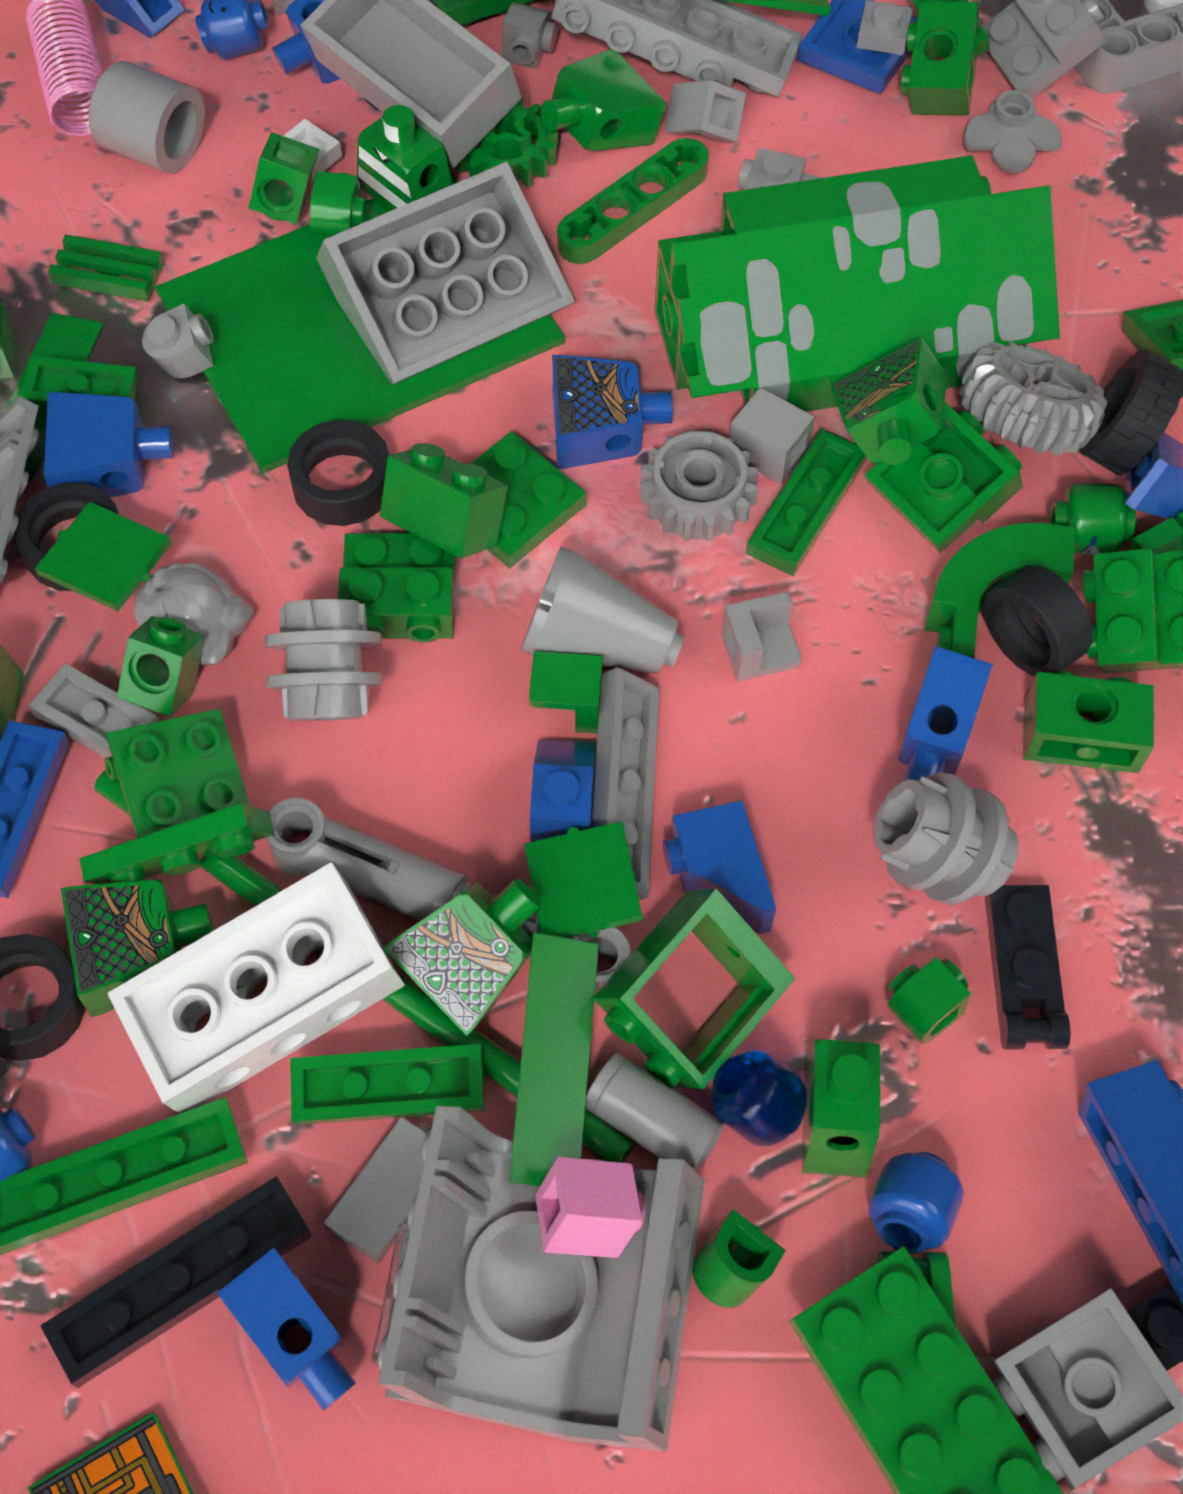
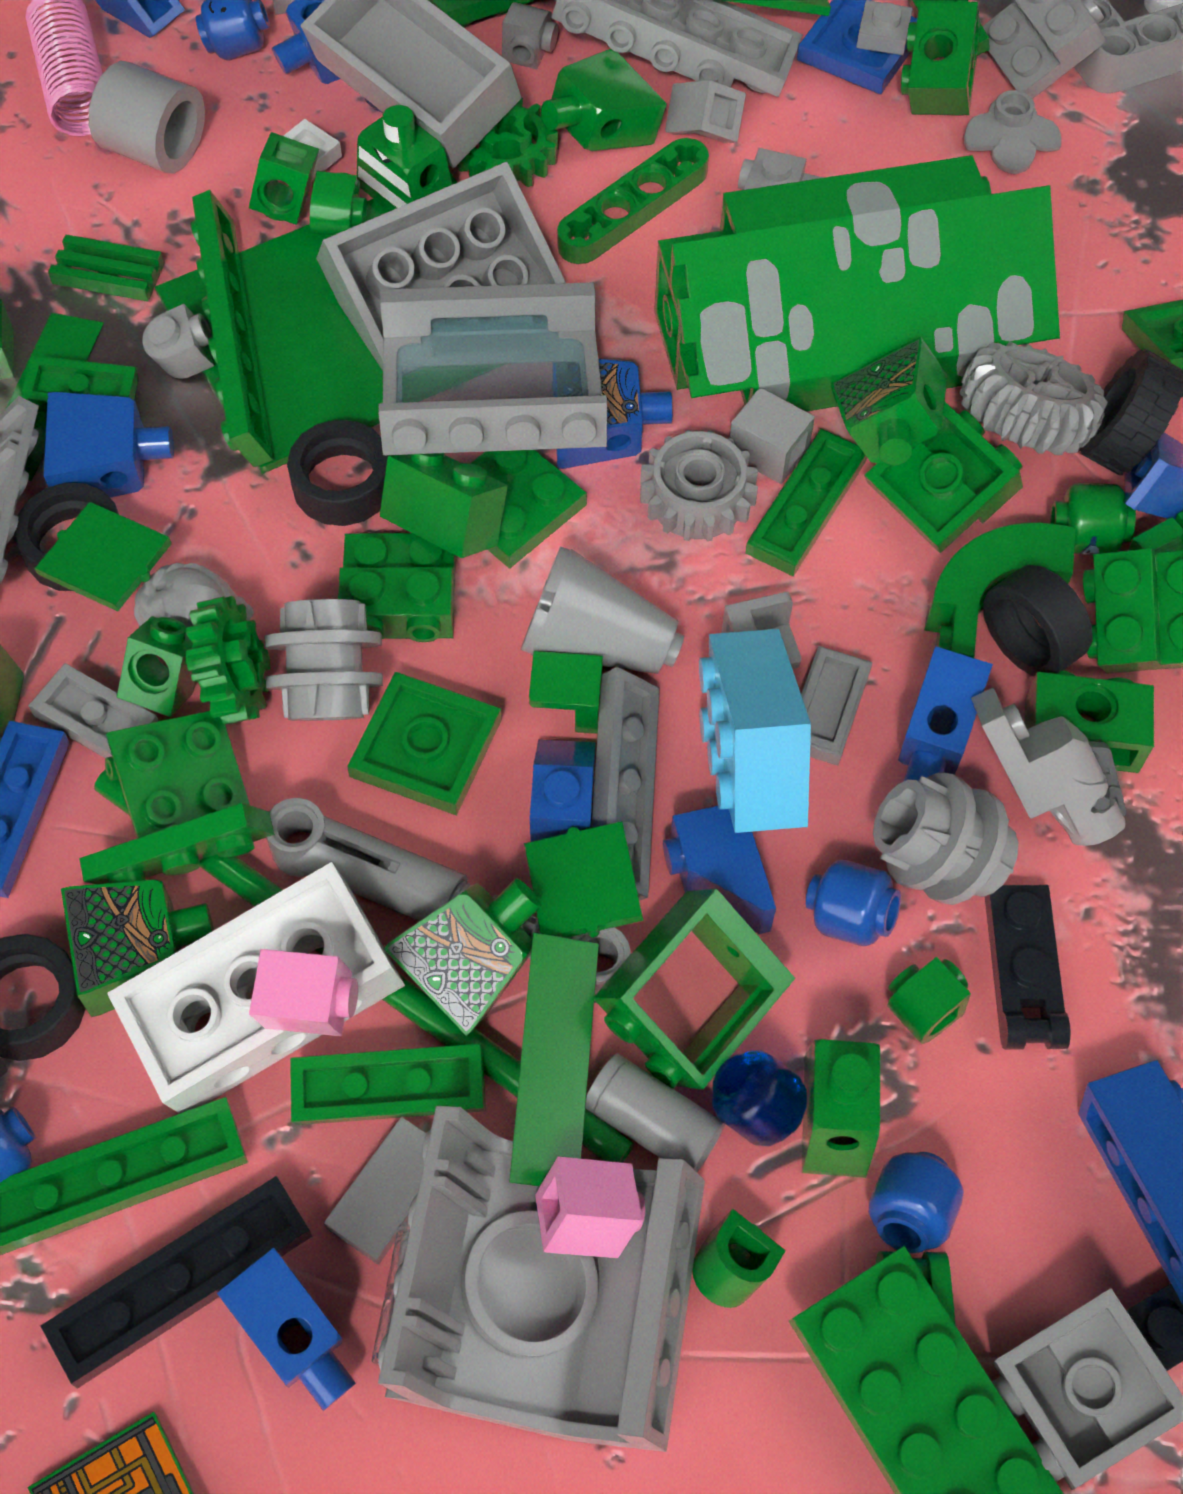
(227, 660): none -> green gear
(232, 337): none -> green plate
(303, 992): none -> bright pink brick
(425, 743): none -> green plate
(490, 369): none -> light grey panel
(755, 731): none -> medium azure brick
(832, 700): none -> light grey tile
(853, 902): none -> blue head
(1056, 771): none -> light grey plate

